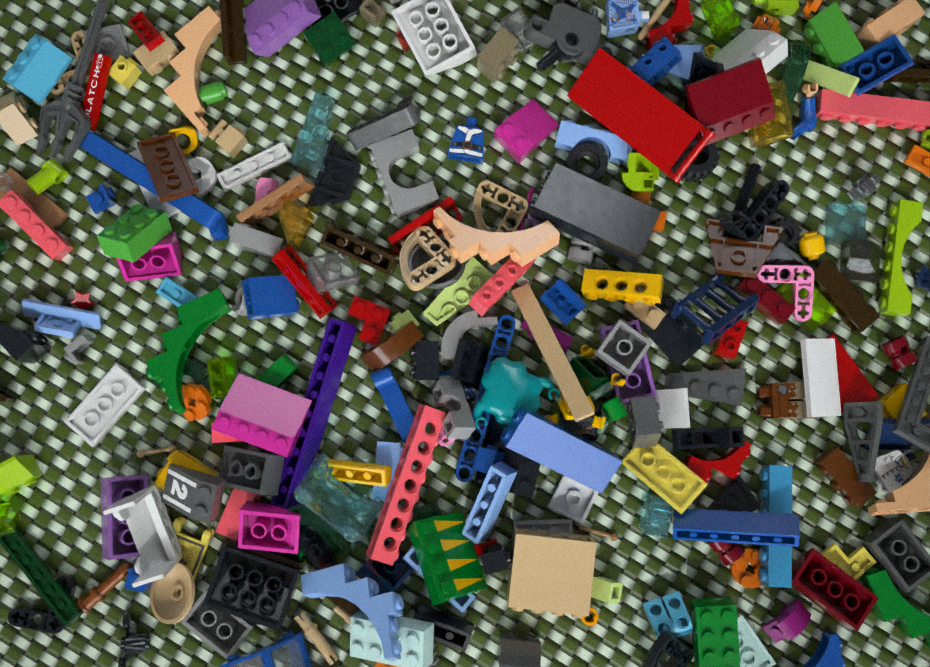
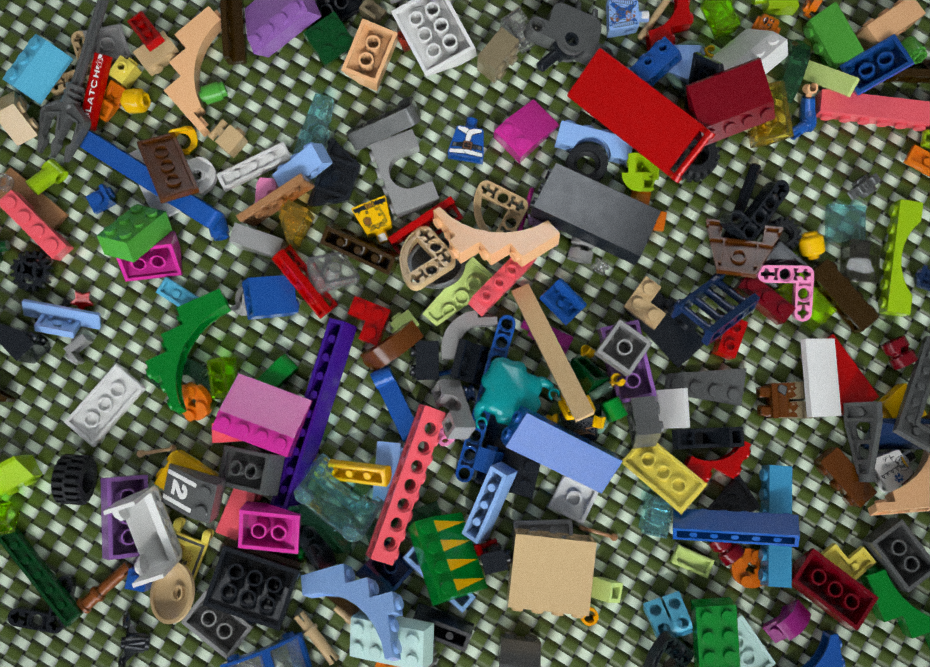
(40, 271): none -> black gear
(74, 479): none -> black tyre
(111, 100): none -> orange slope
(135, 100): none -> yellow head
(308, 162): none -> light blue brick
(370, 54): none -> light nougat slope
(374, 218): none -> yellow torso
(594, 278): yellow brick -> none
(692, 561): none -> yellowish green tile
(914, 49): none -> bright green brick

